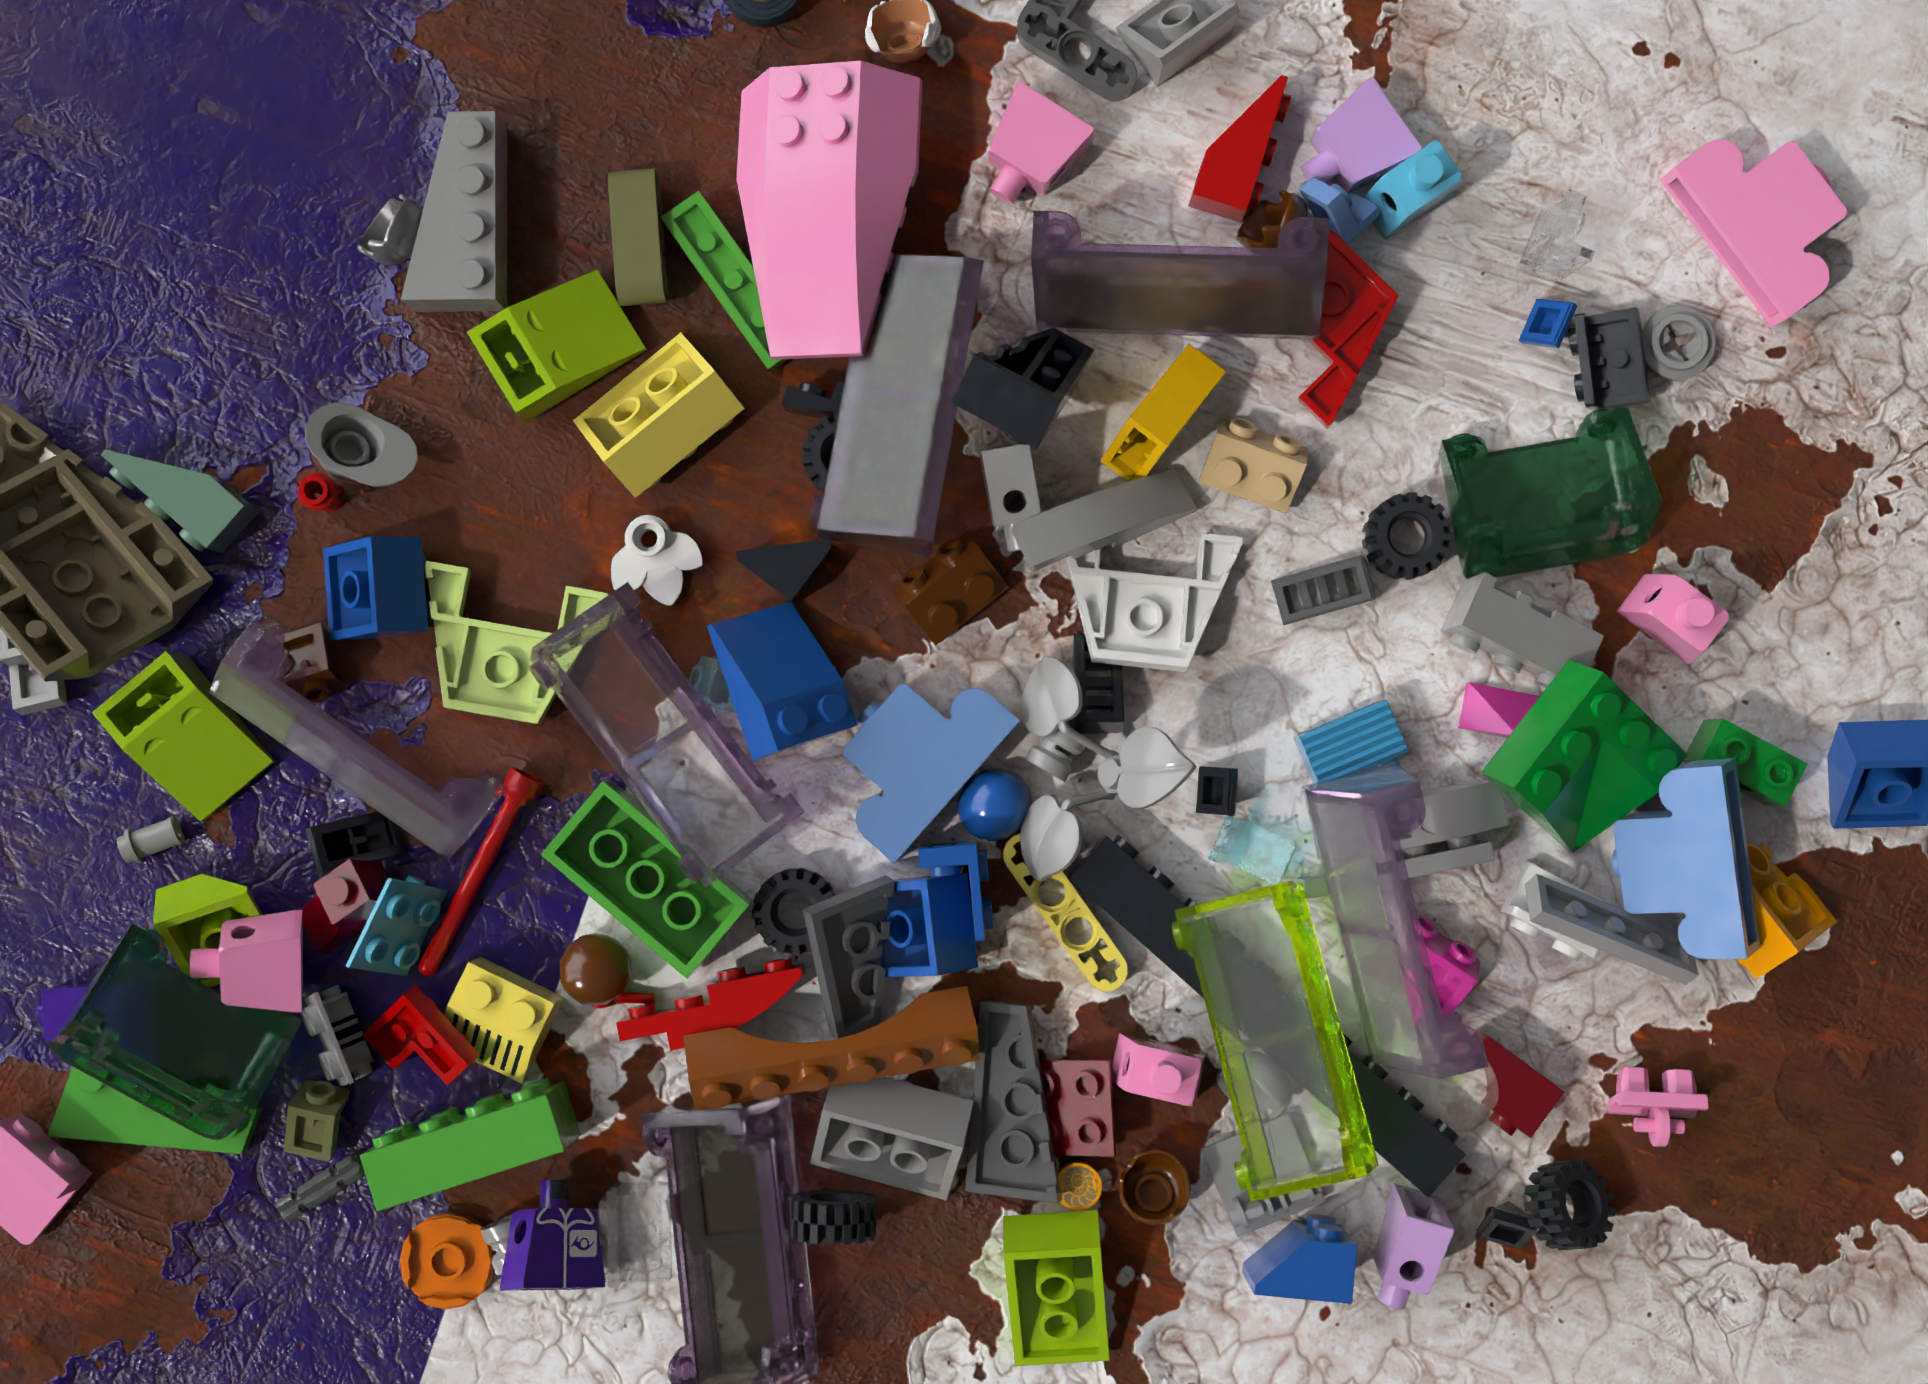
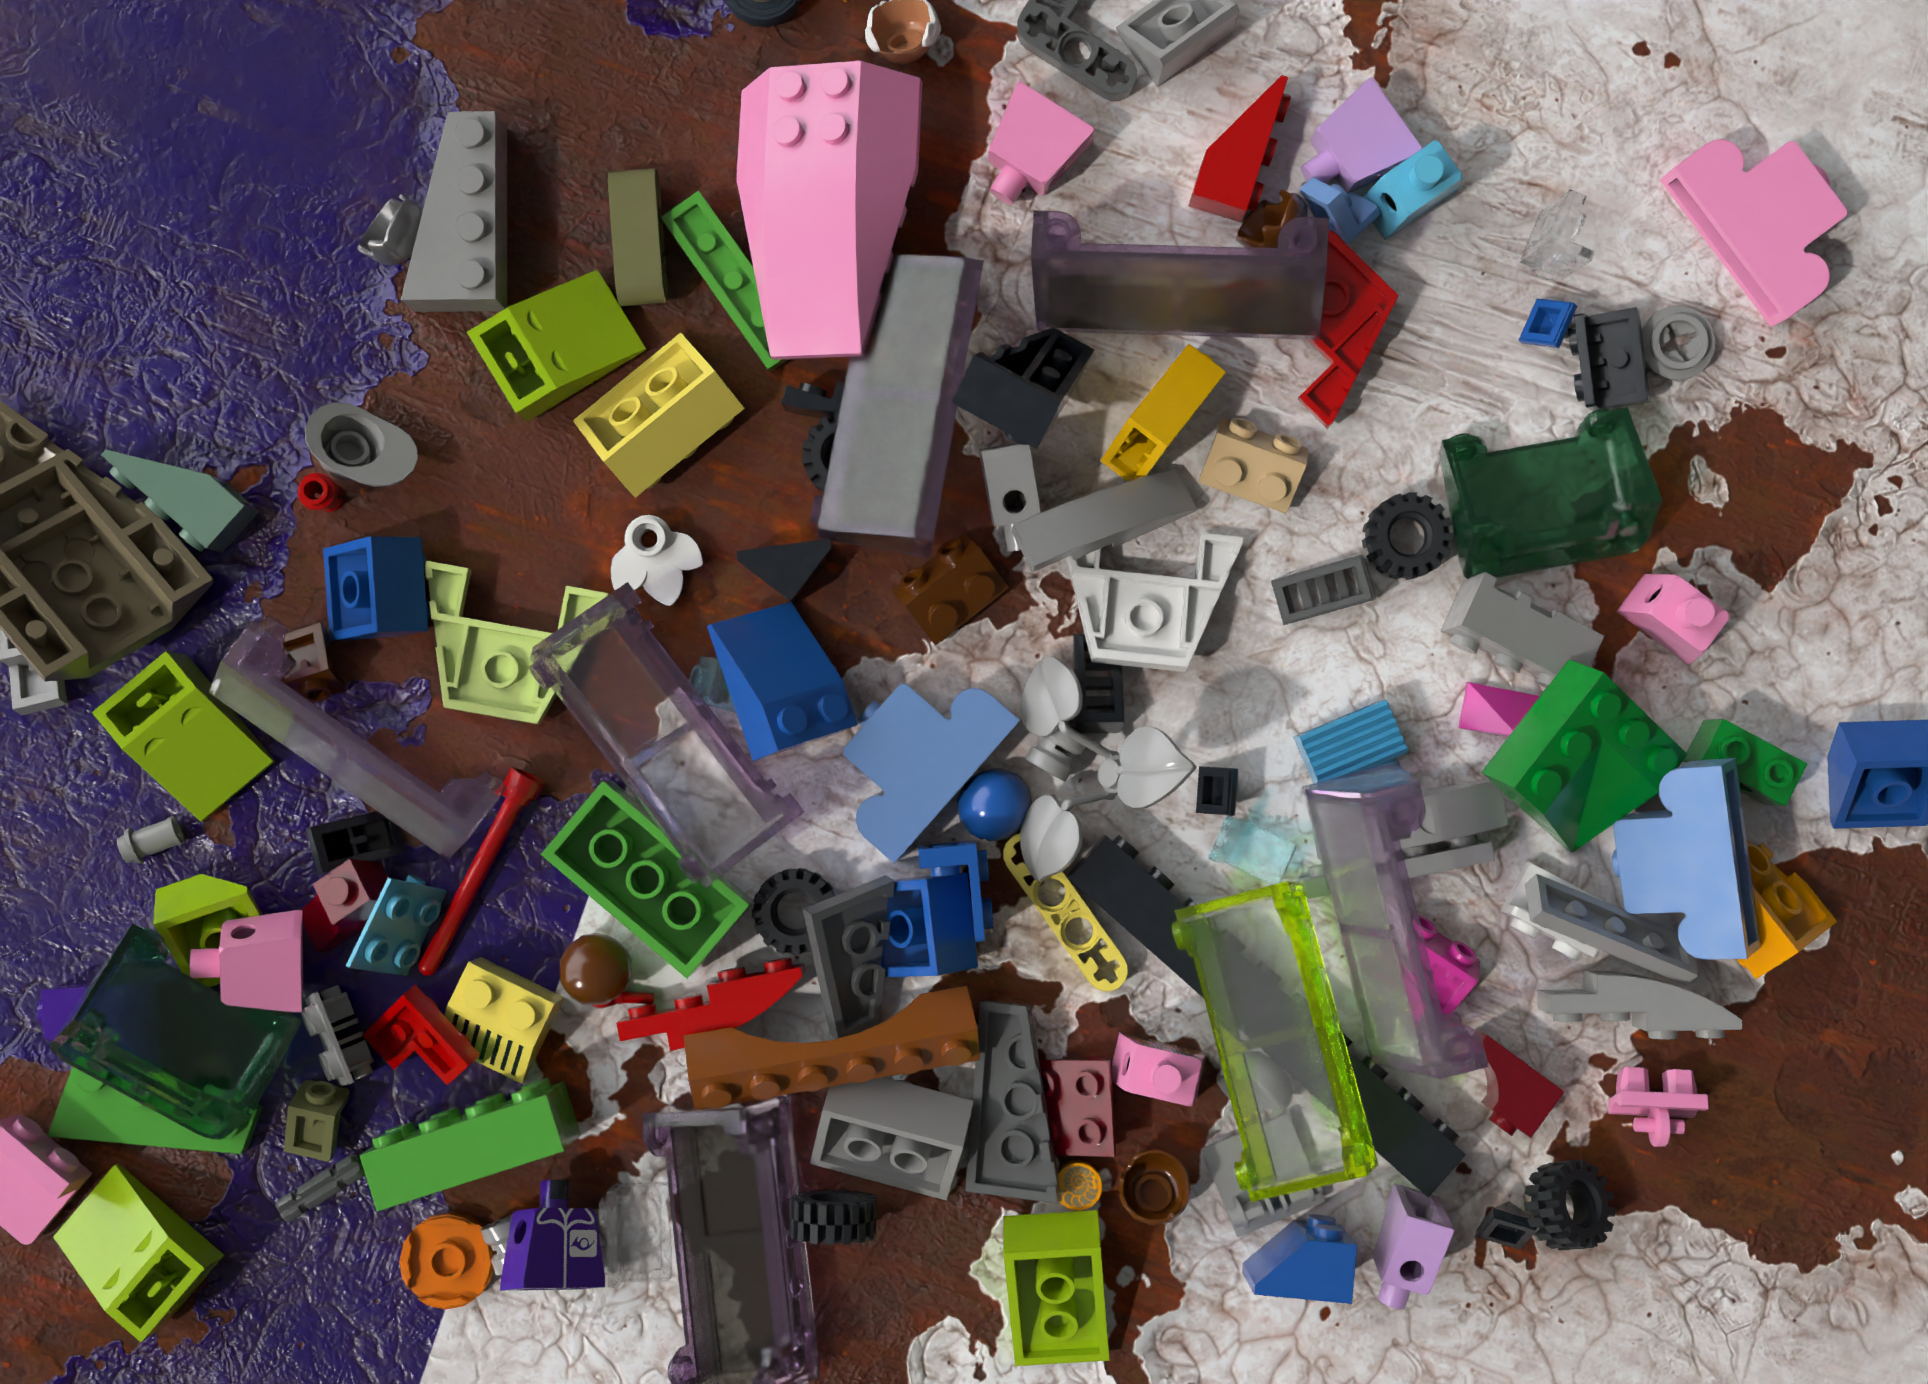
(135, 1253): none -> lime slope
(1654, 1005): none -> light grey slope

